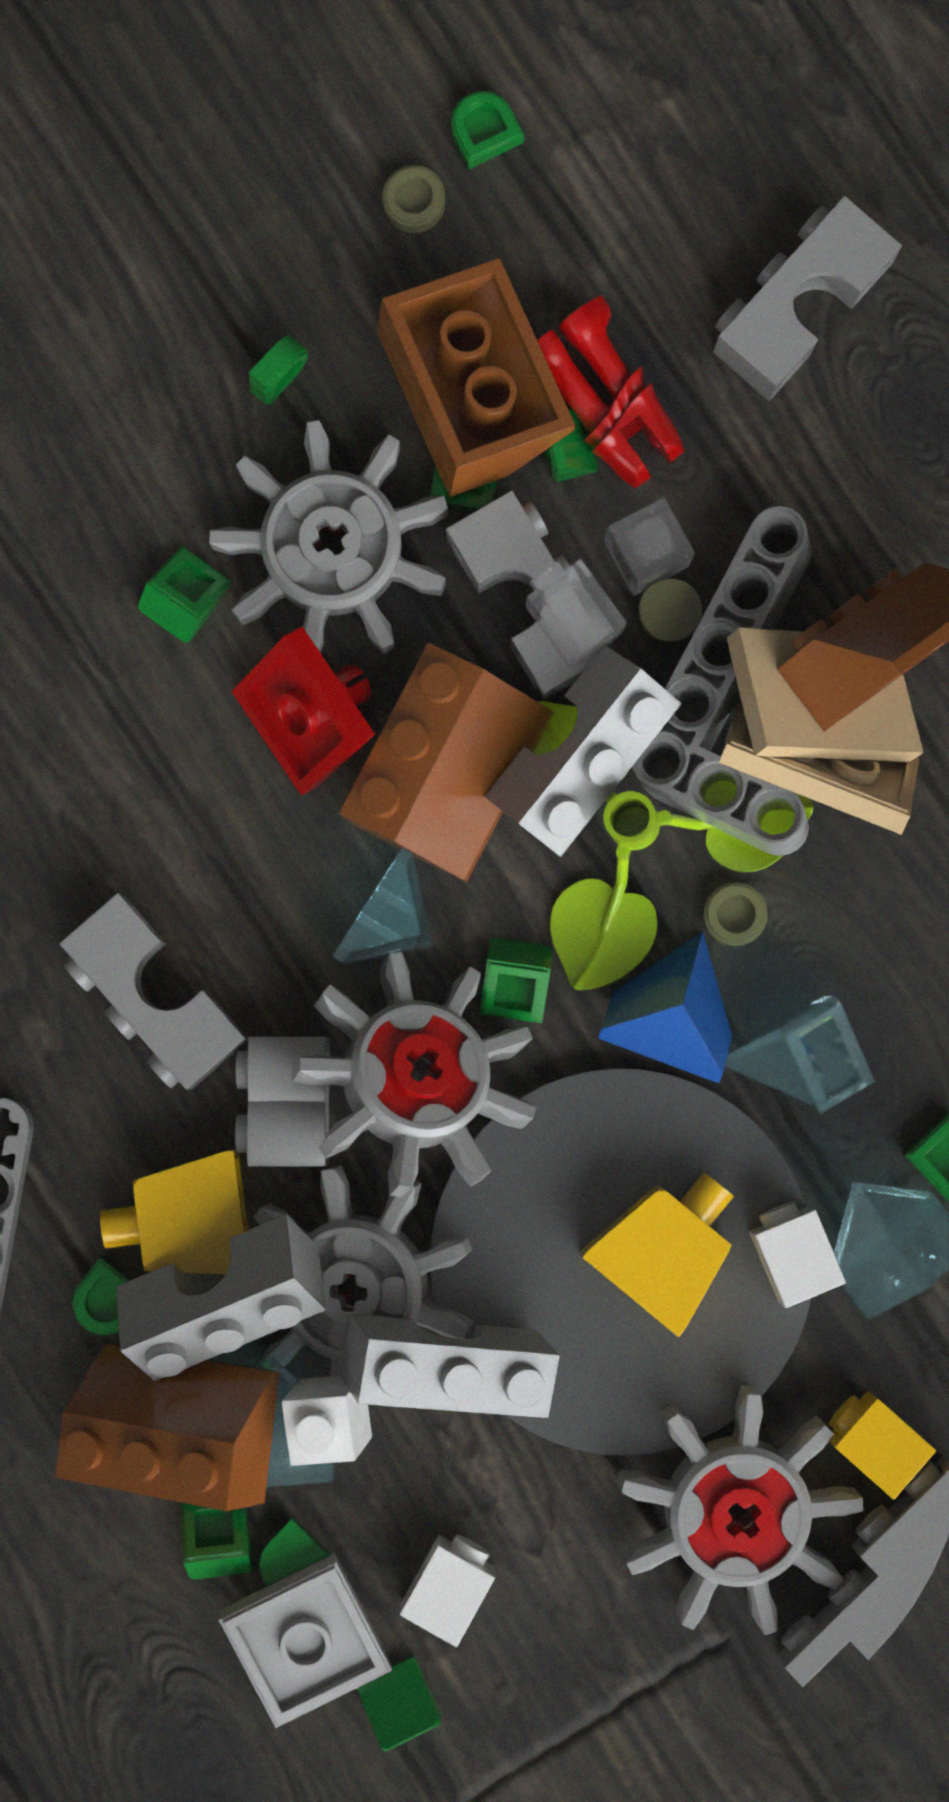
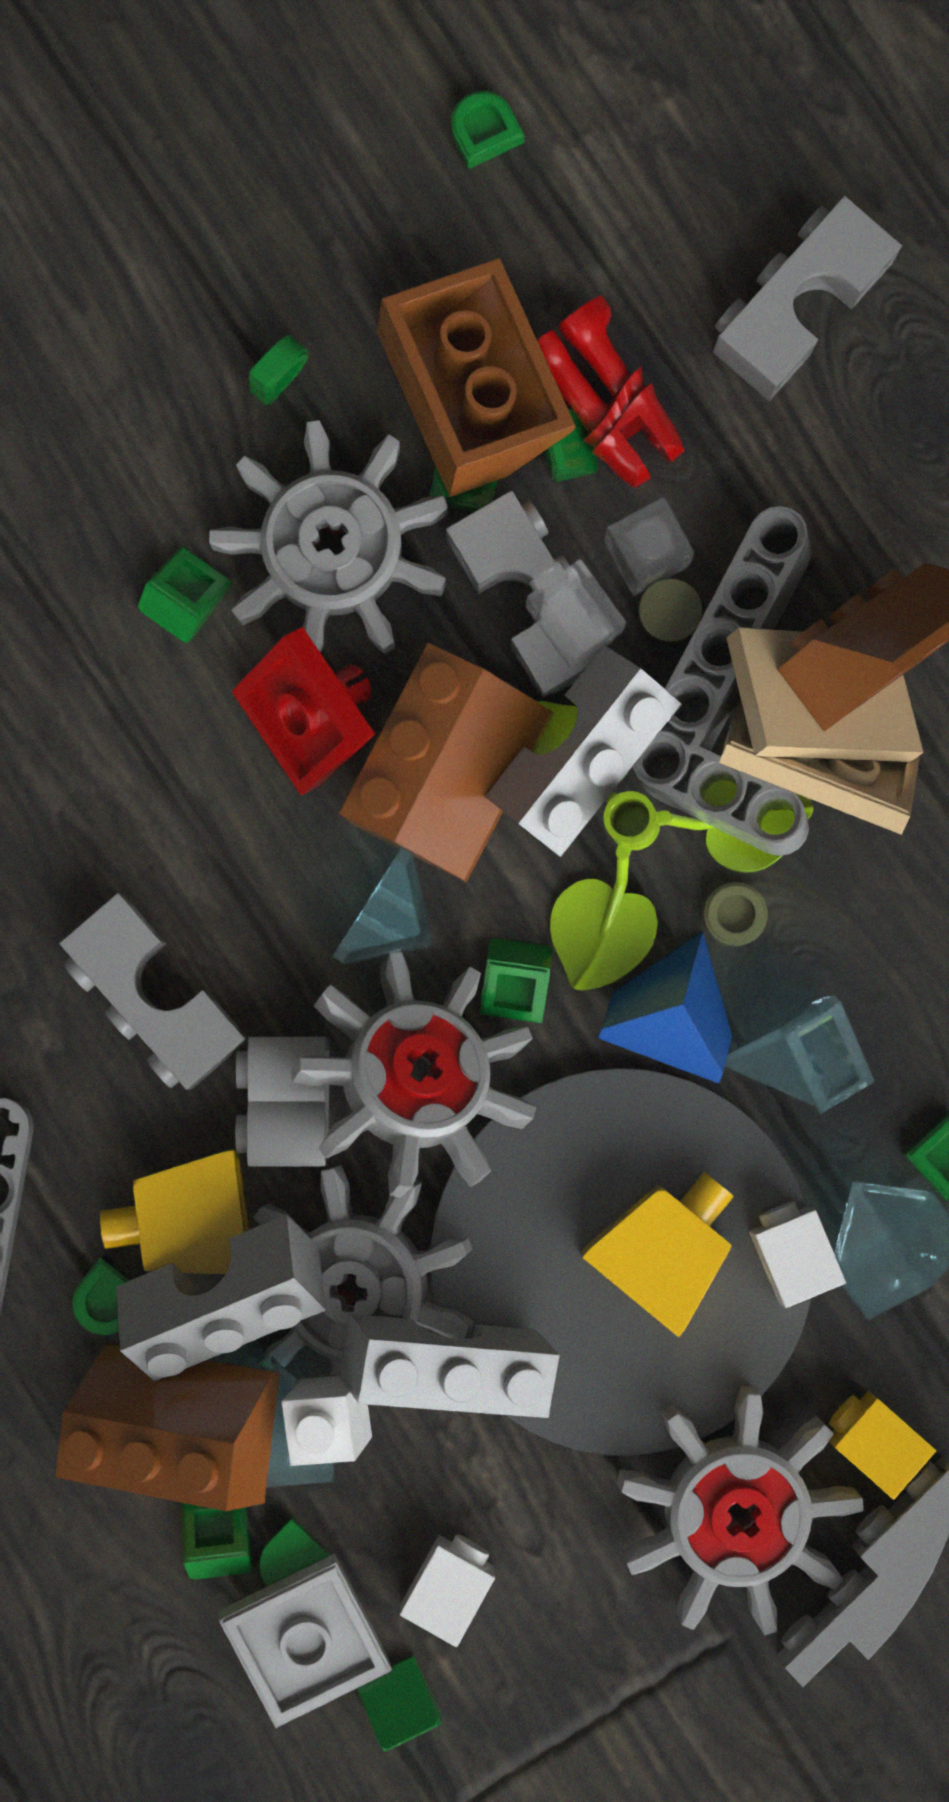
(414, 199): olive tile -> none

